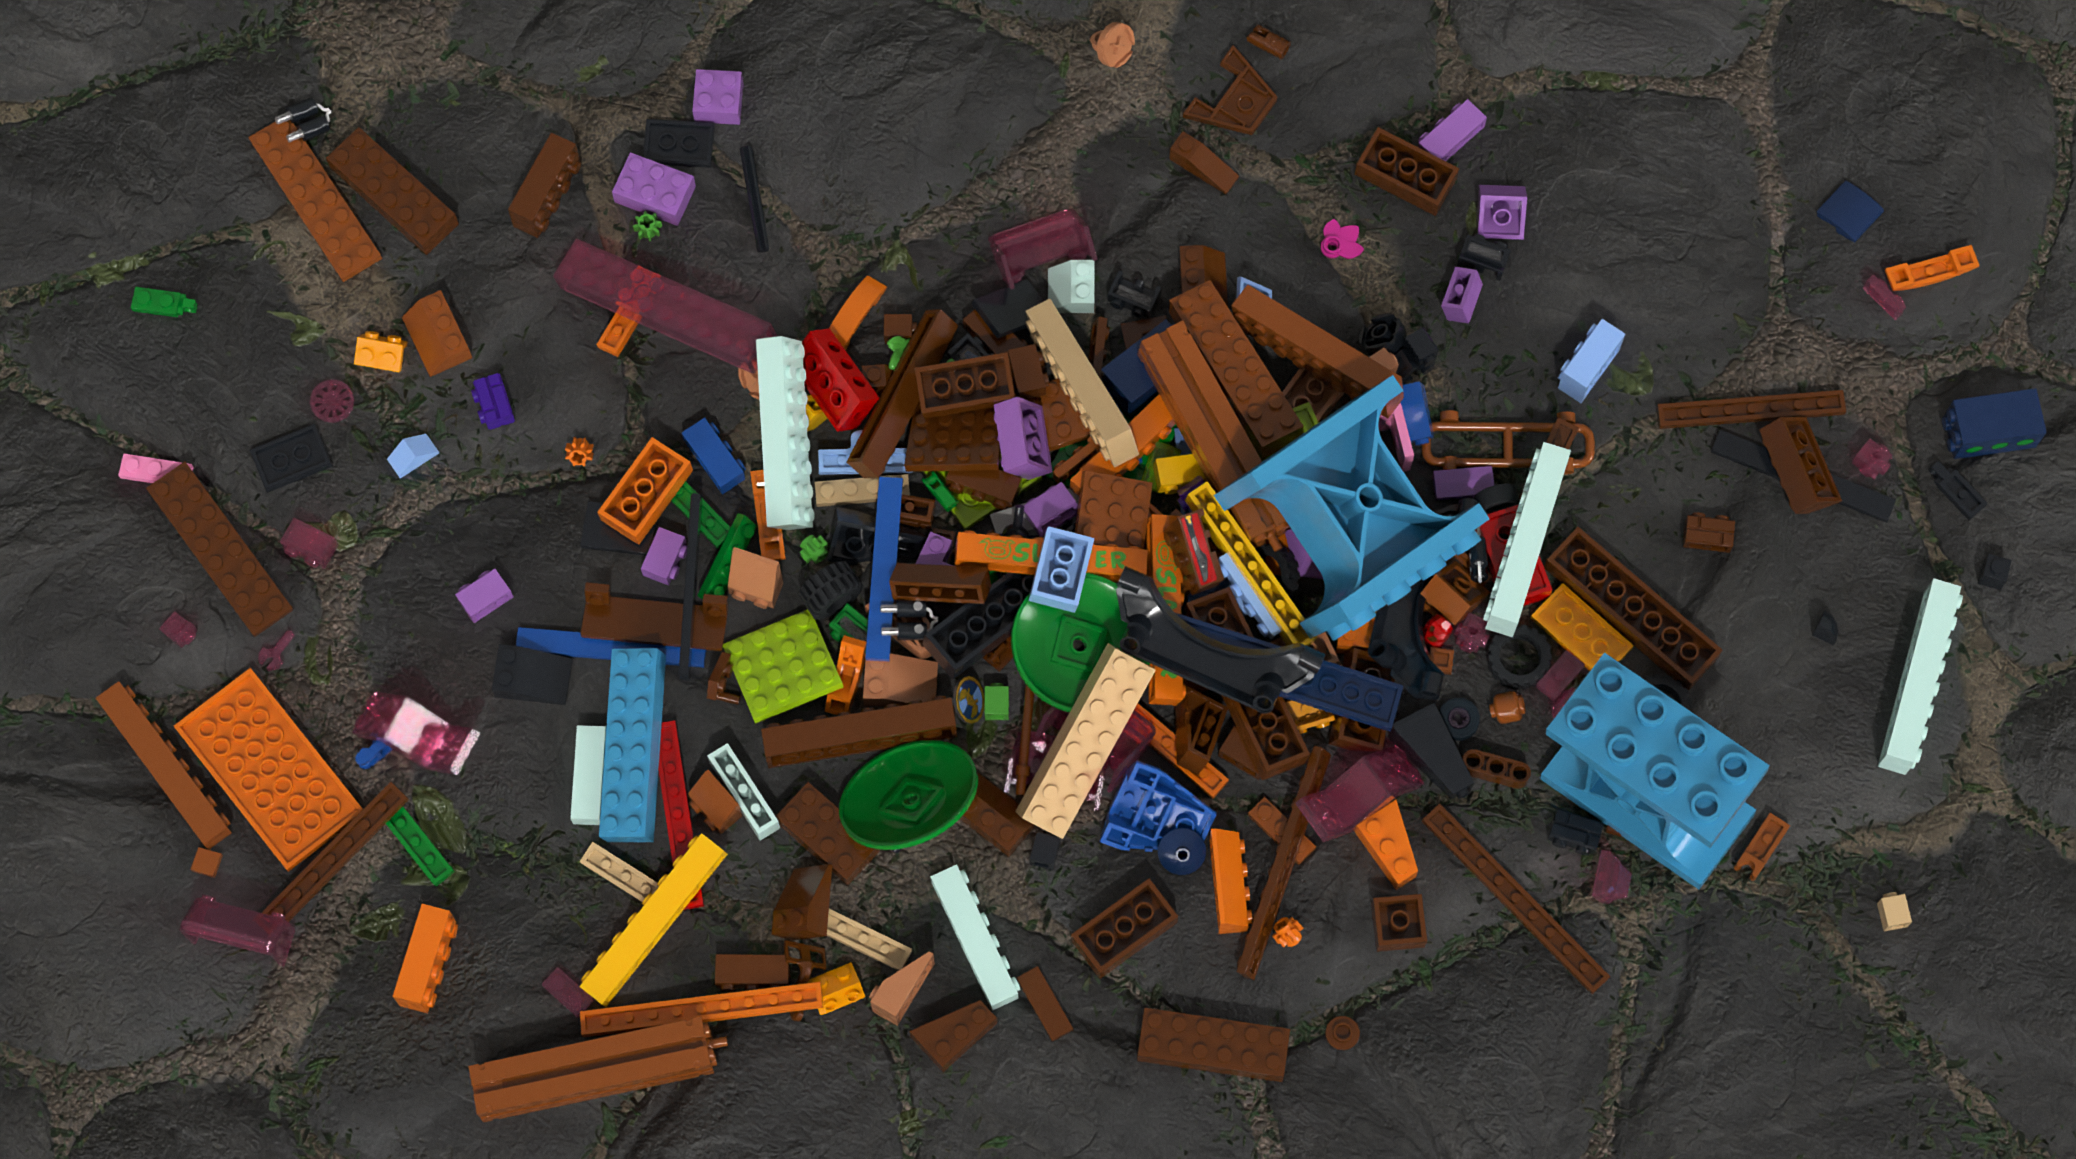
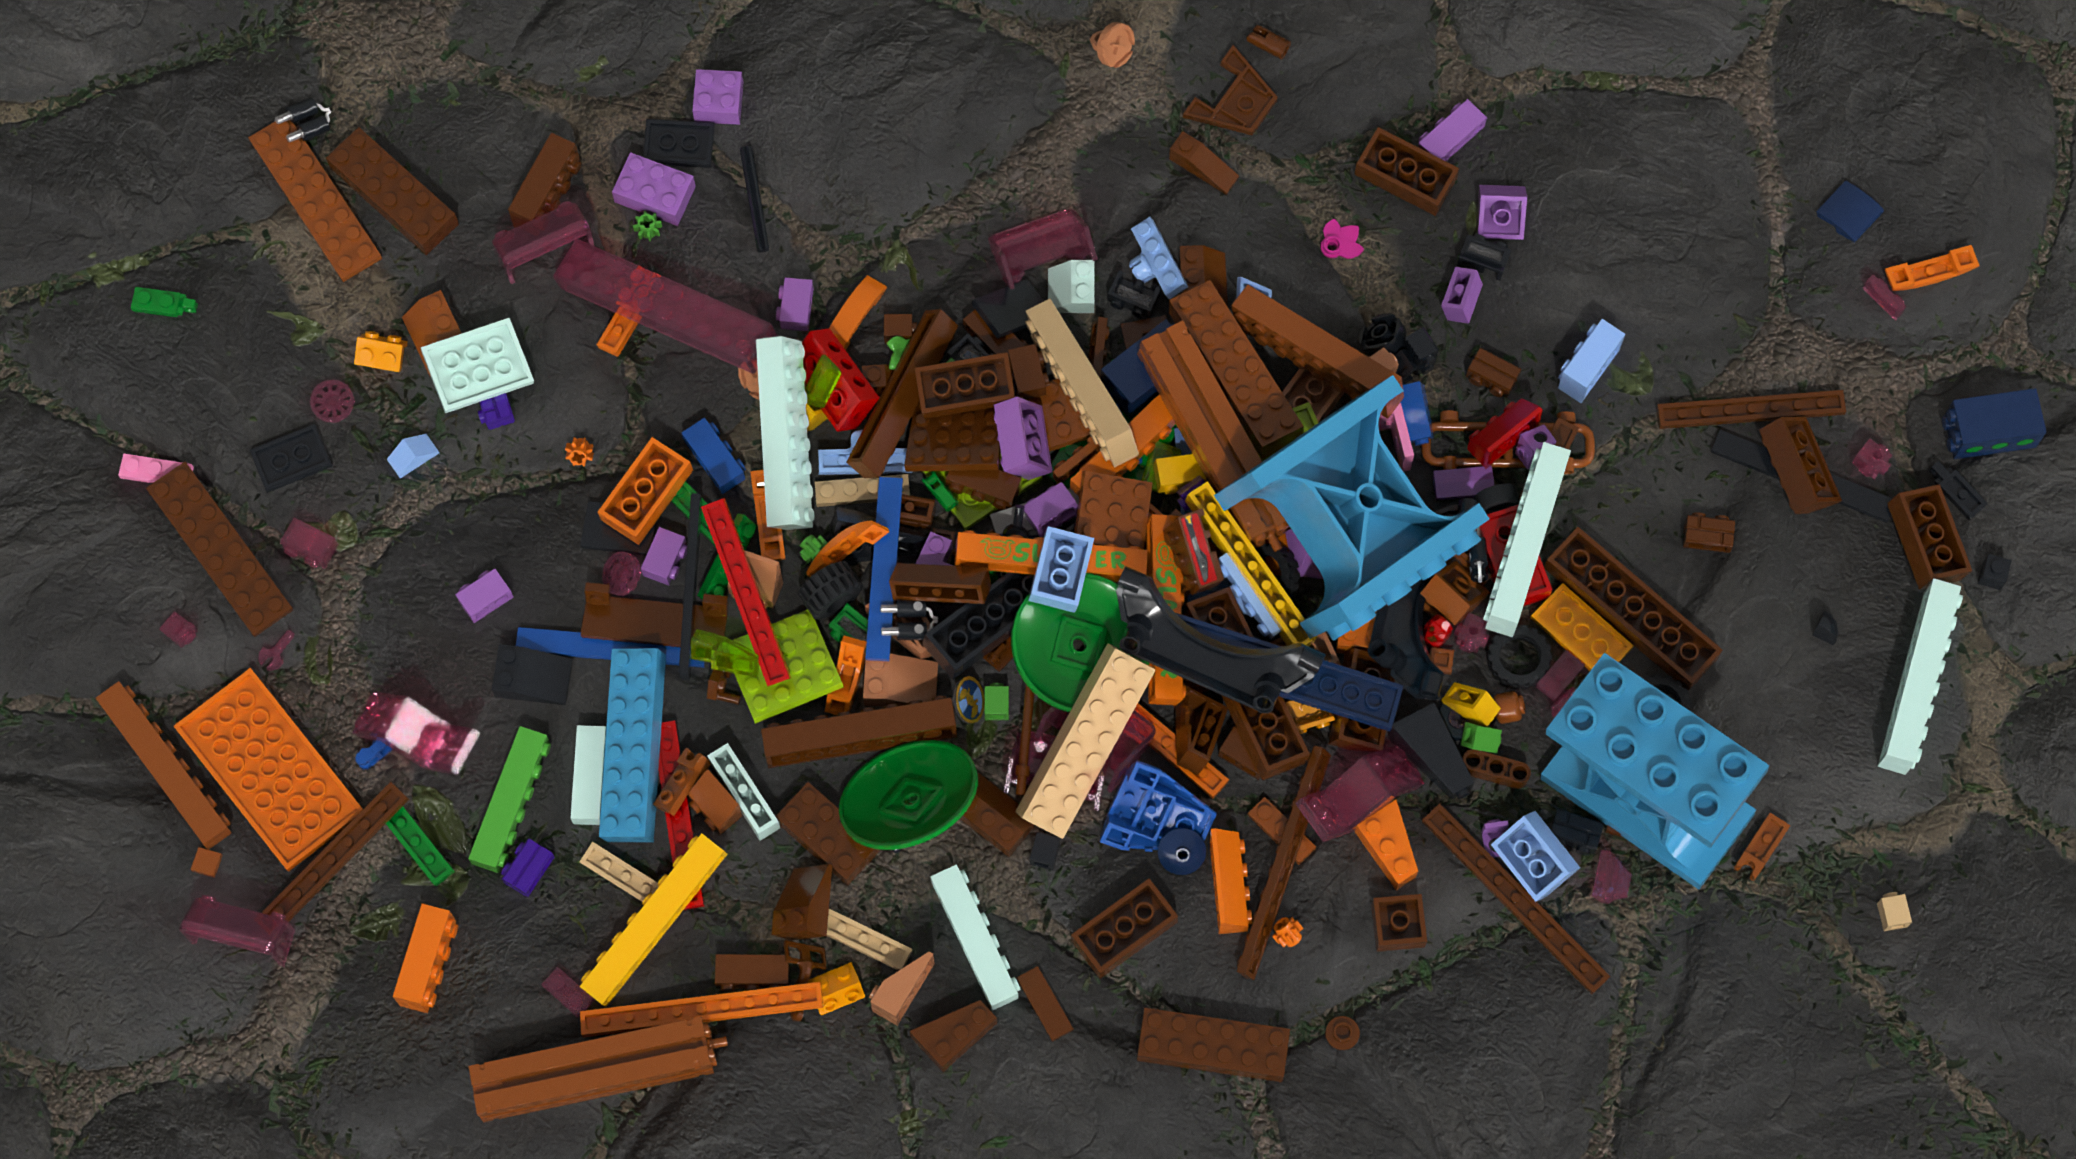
(477, 365): none -> light aqua plate
(509, 800): none -> bright green brick
(527, 867): none -> dark purple brick
(540, 236): none -> clear pink windscreen
(621, 573): none -> clear pink wheel
(681, 781): none -> dark orange plate
(724, 654): none -> clear neon green slope
(746, 592): none -> red plate
(796, 304): none -> medium lavender brick
(822, 382): none -> clear neon green slope
(846, 543): none -> orange slope
(1156, 260): none -> light blue plate
(1471, 703): none -> yellow slope
(1481, 737): none -> bright green brick
(1493, 373): none -> reddish brown brick
(1493, 830): none -> medium lavender bracket
(1504, 431): none -> red slope
(1527, 444): none -> medium lavender bracket
(1535, 856): none -> light blue brick
(1929, 536): none -> reddish brown brick

